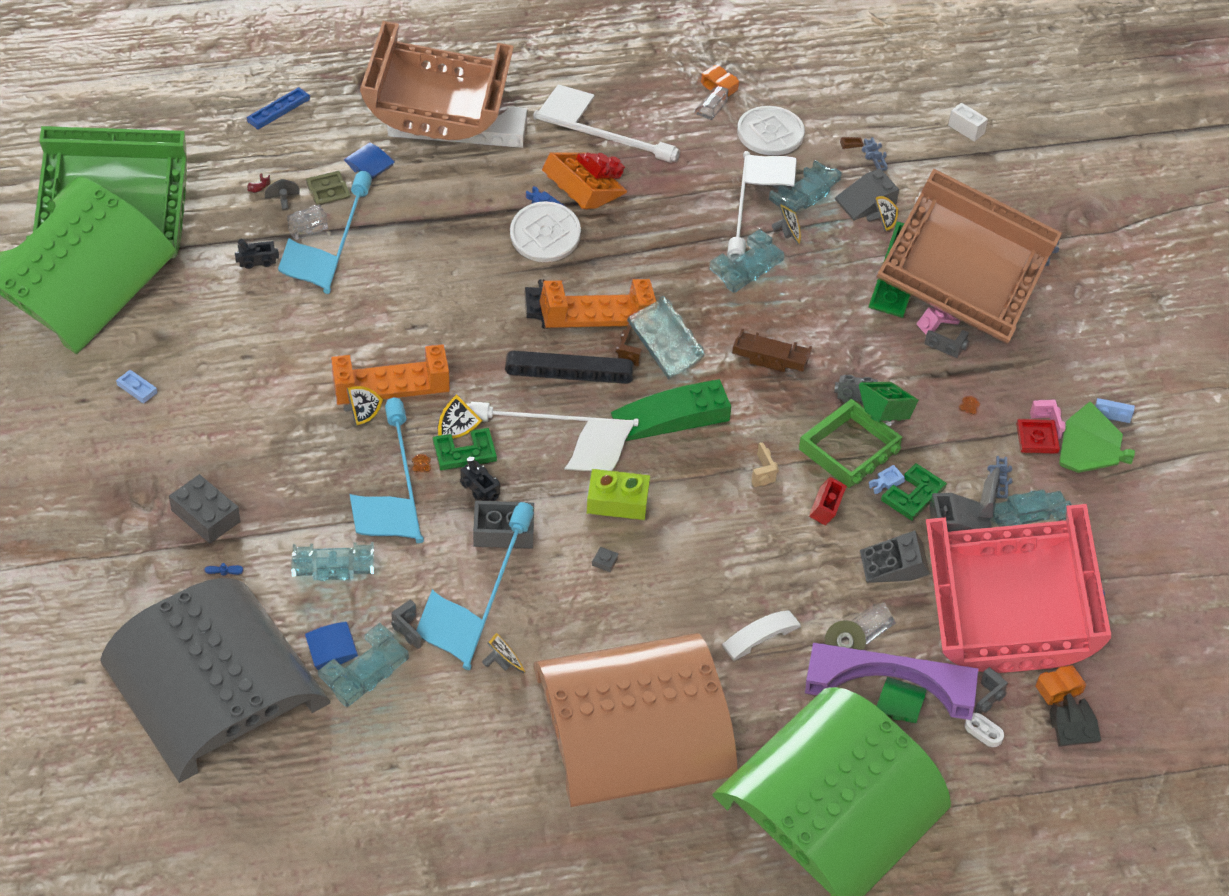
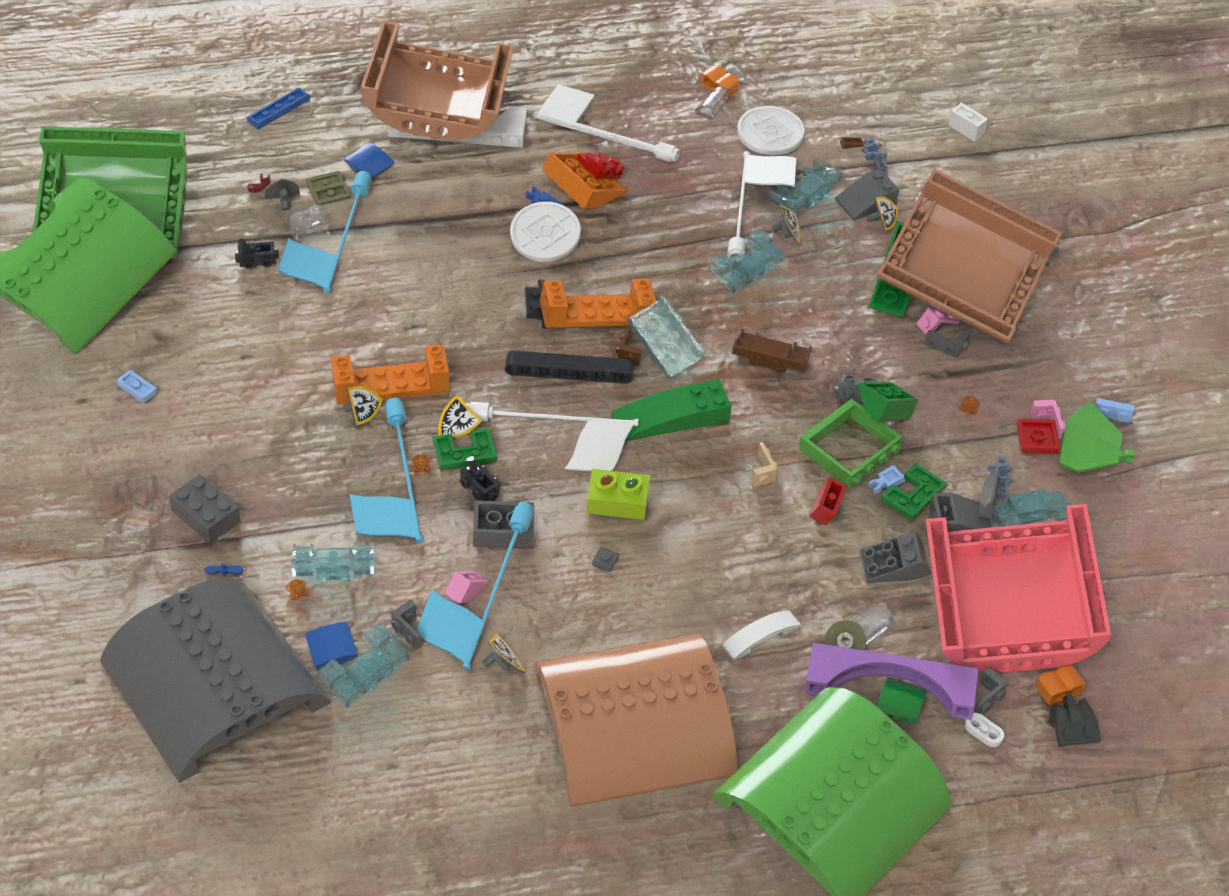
(299, 585): none -> clear orange plate
(465, 586): none -> bright pink slope

